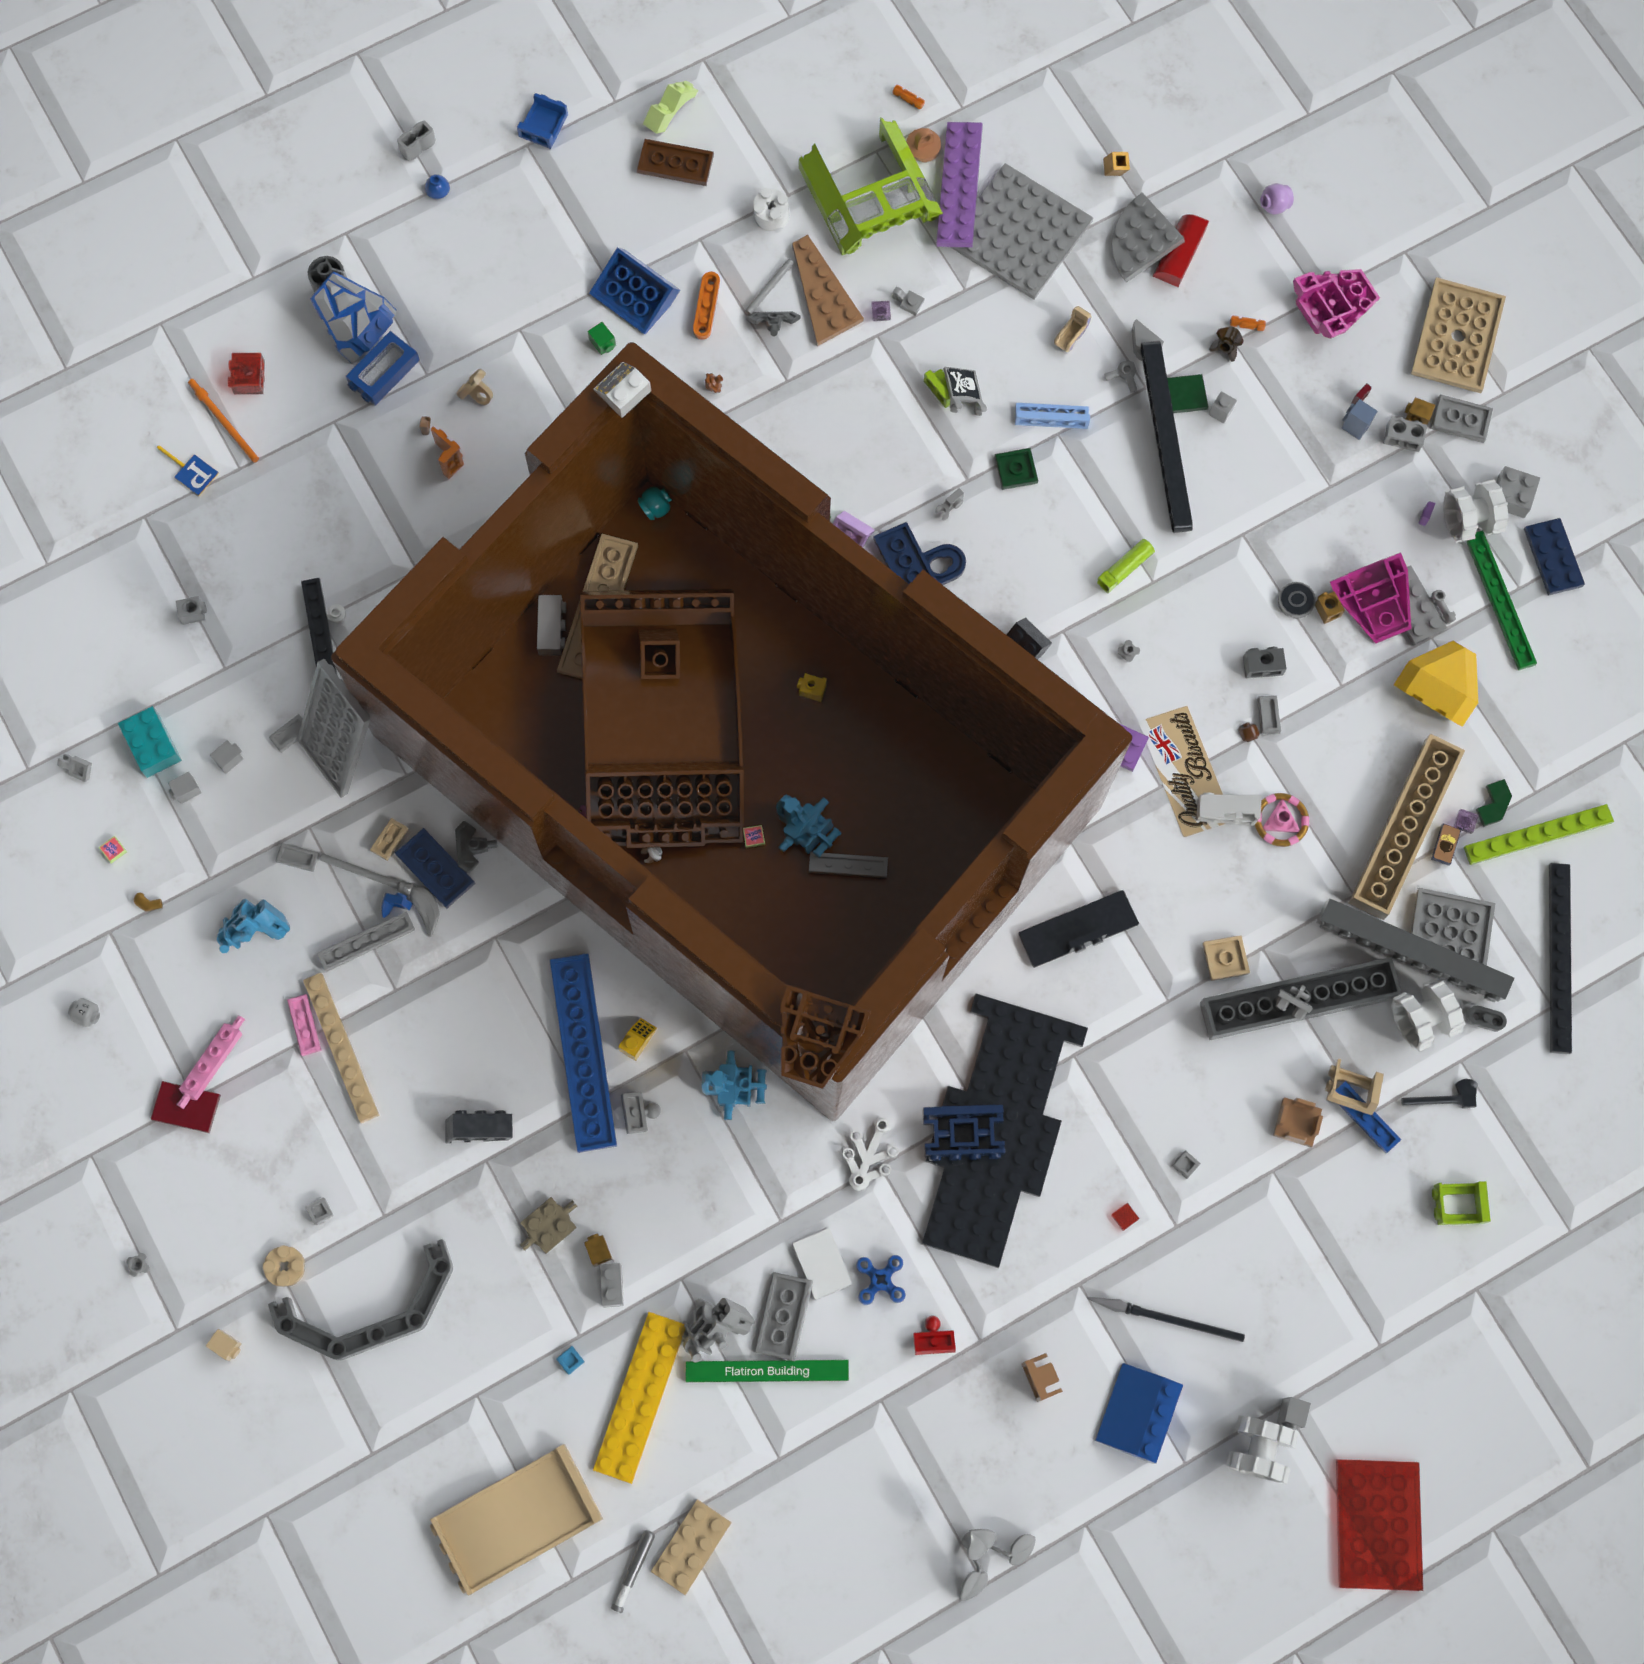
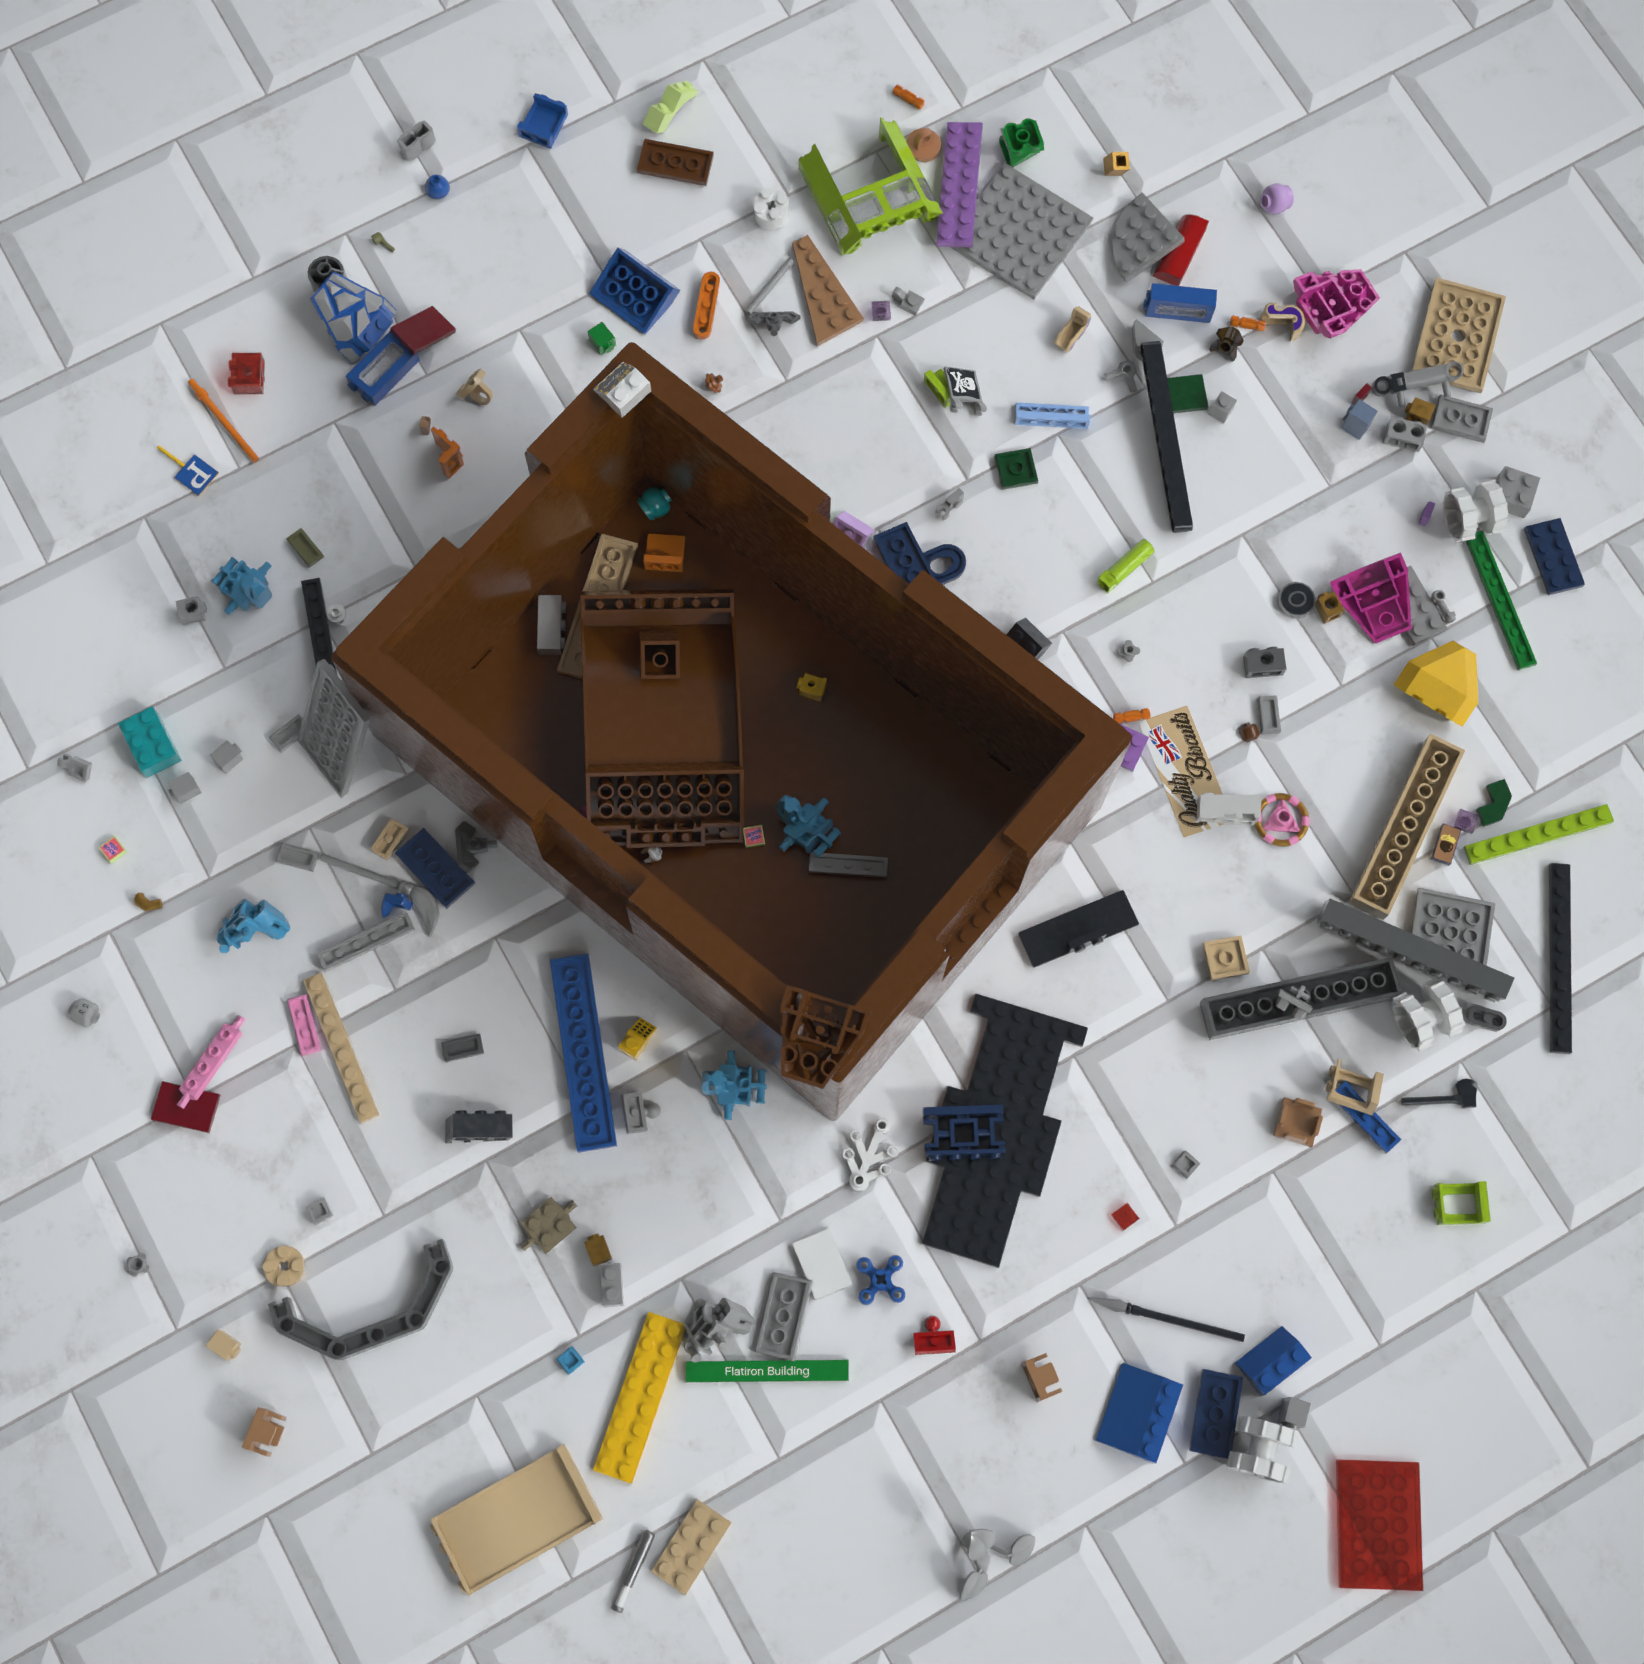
(243, 585): none -> dark azure piece
(263, 1431): none -> medium nougat panel
(305, 547): none -> olive tile
(377, 238): none -> olive hand
(423, 330): none -> dark red tile
(462, 1048): none -> dark grey tile
(664, 553): none -> orange bracket
(1020, 141): none -> green piece
(1130, 716): none -> orange axle
(1180, 303): none -> blue piece
(1216, 1414): none -> dark blue plate
(1273, 1361): none -> blue slope
(1286, 315): none -> tan animal
(1404, 381): none -> light grey piece

